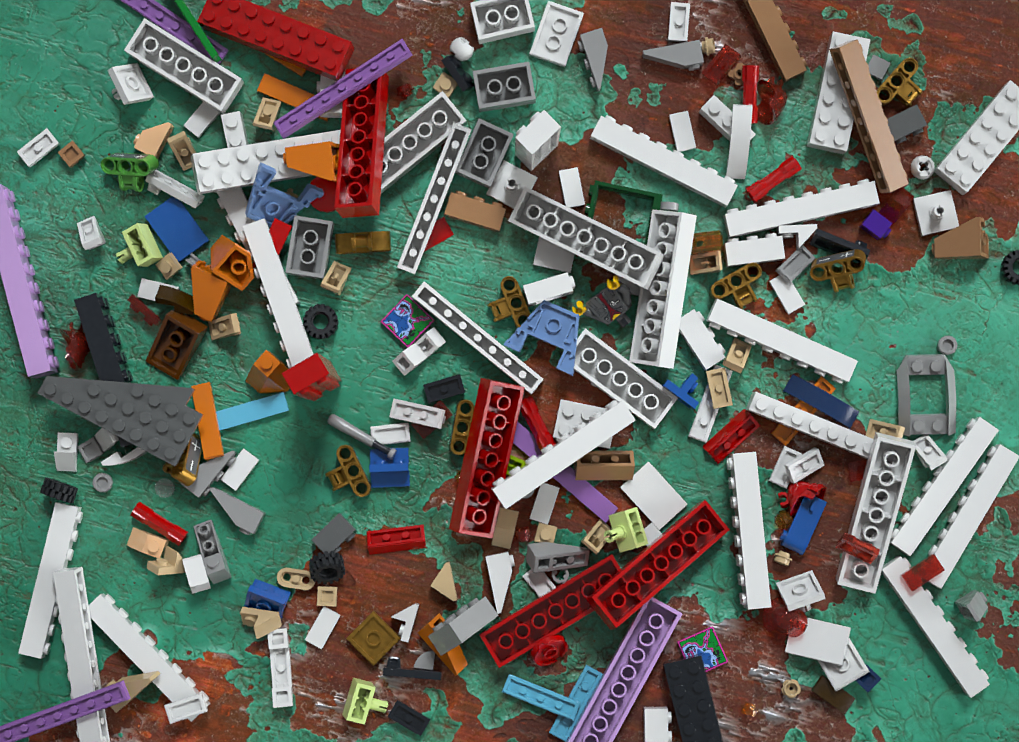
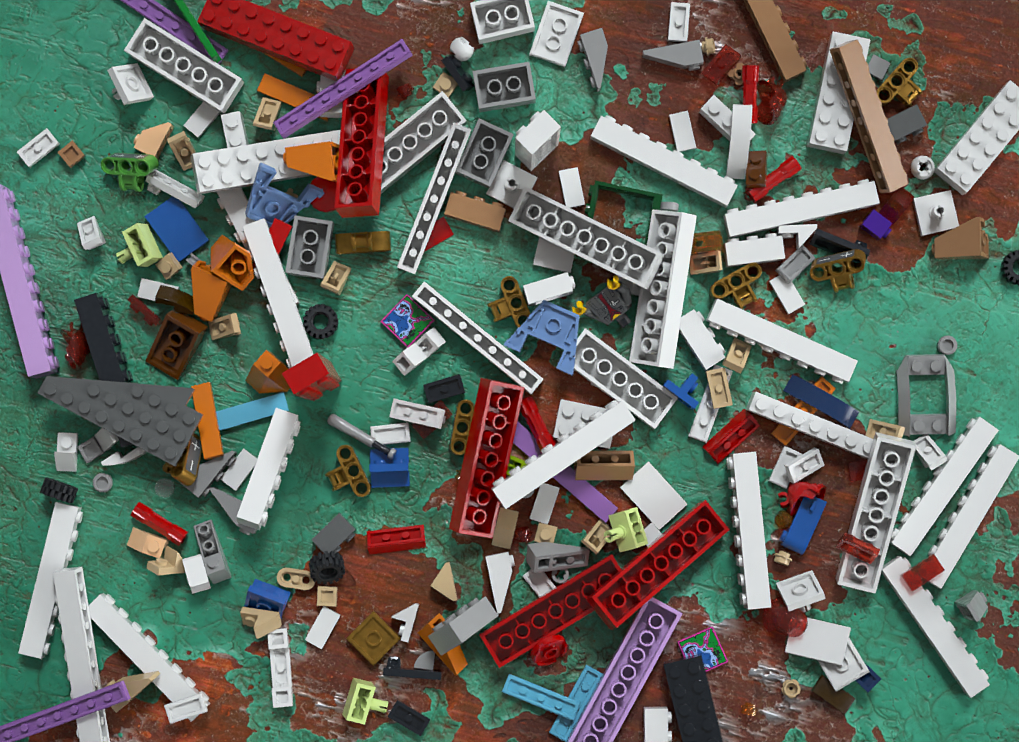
(267, 469): none -> white brick
(756, 169): none -> reddish brown plate

